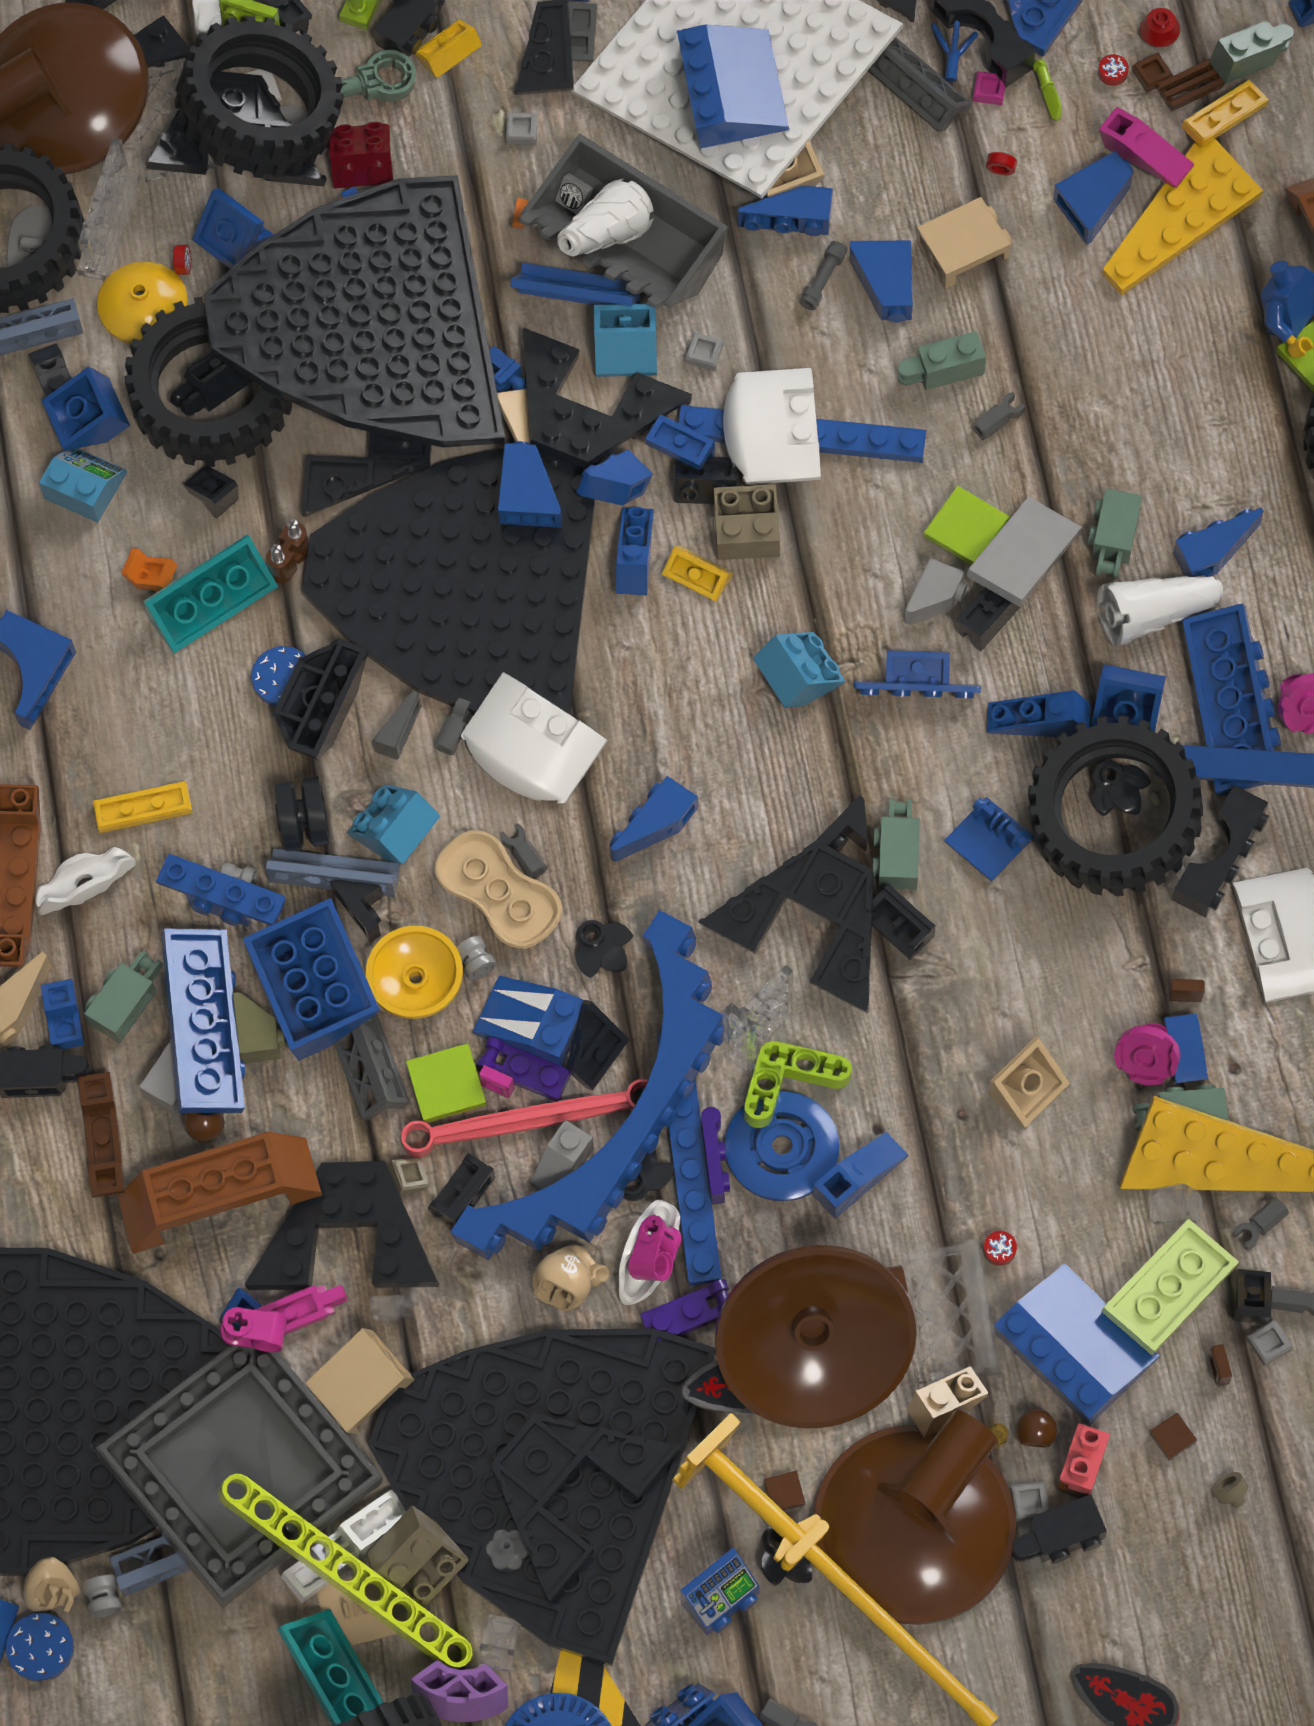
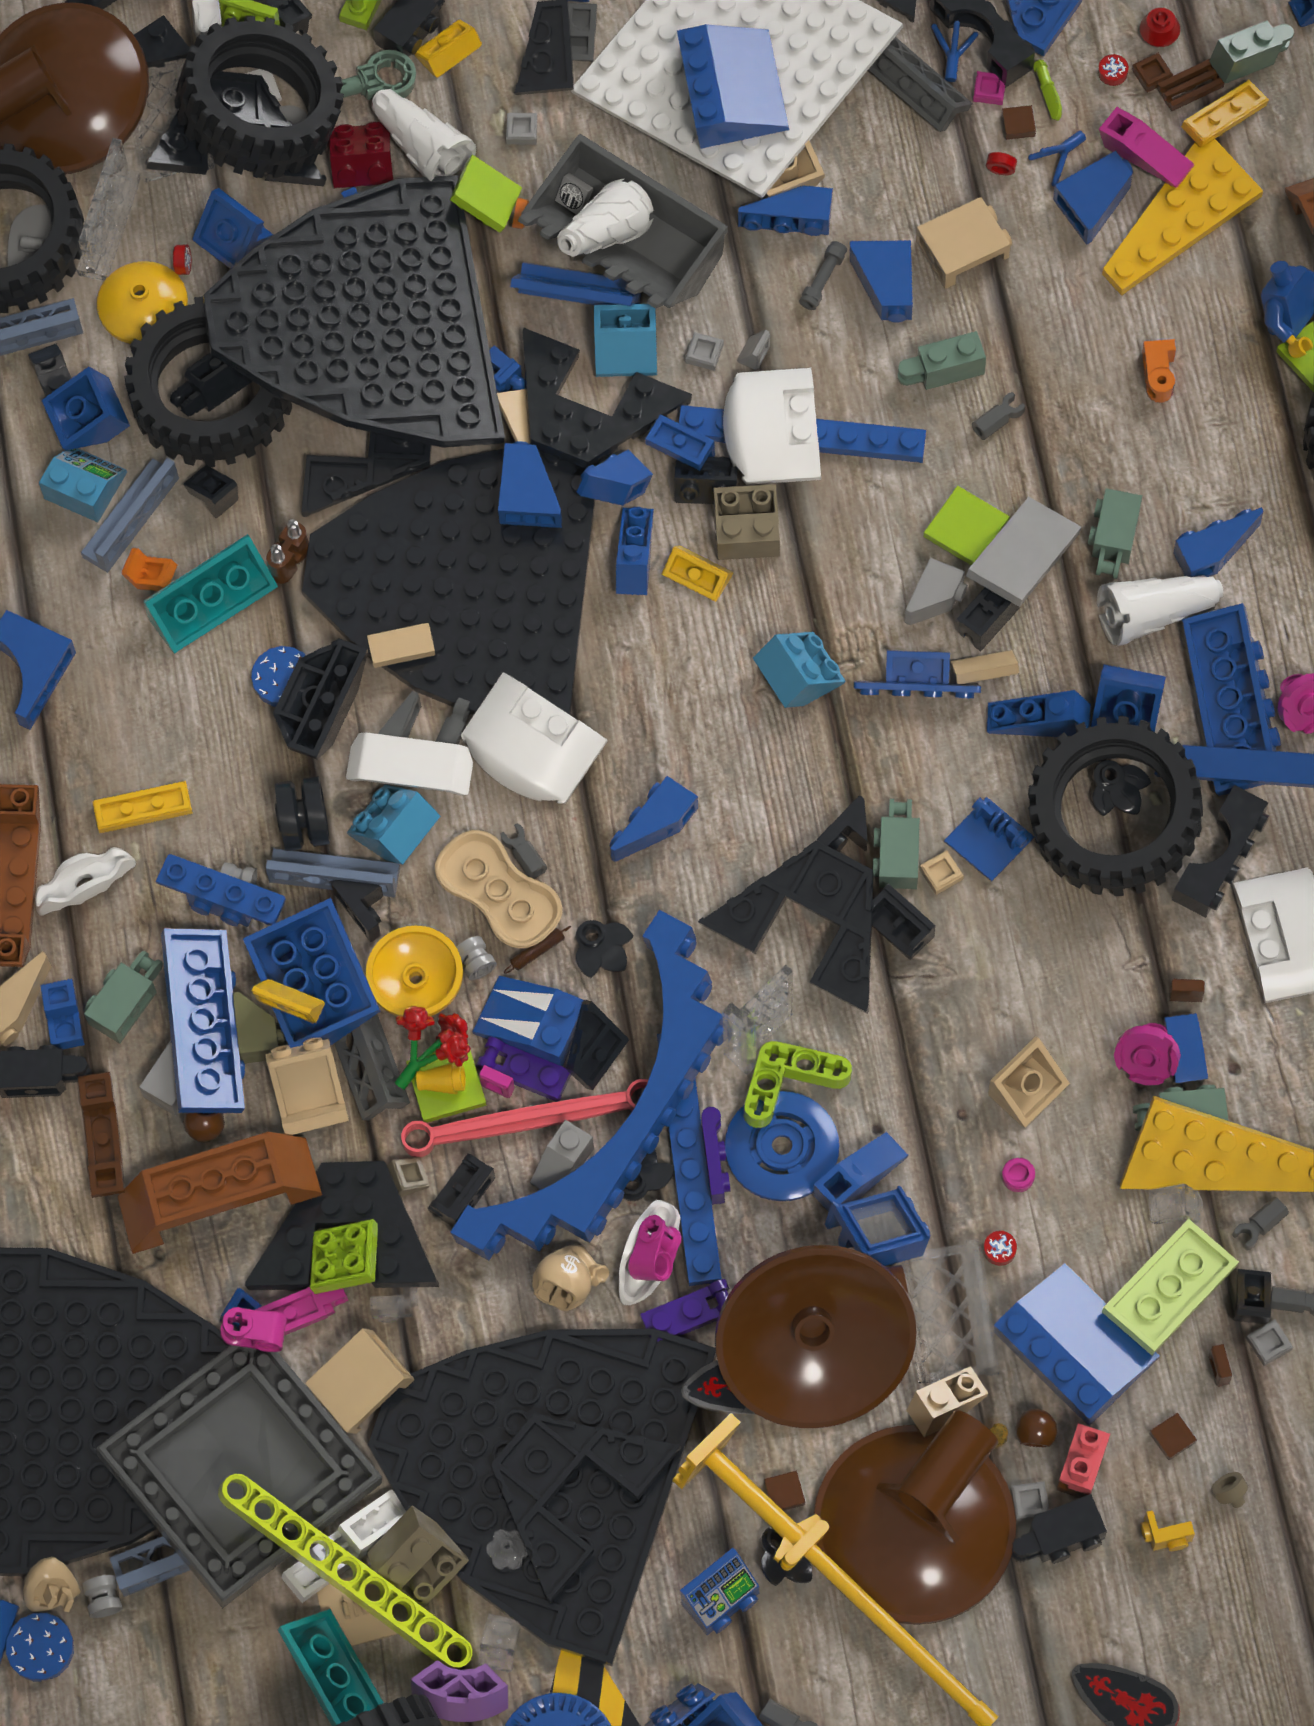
(131, 514): none -> sand blue fence
(288, 1000): none -> yellow slope
(306, 1086): none -> tan panel
(344, 1256): none -> lime tile
(401, 645): none -> tan tile
(410, 763): none -> white piece
(427, 141): none -> white cone
(442, 1079): none -> yellow cone
(451, 1039): none -> red plant
(485, 193): none -> lime tile
(535, 951): none -> reddish brown piece
(755, 350): none -> light grey slope
(881, 1227): none -> blue window
(941, 872): none -> tan tile
(985, 667): none -> tan tile
(1018, 122): none -> reddish brown tile
(1018, 1175): none -> dark pink tile
(1063, 149): none -> blue plant
(1158, 377): none -> orange leg
(1171, 1537): none -> yellow bracket

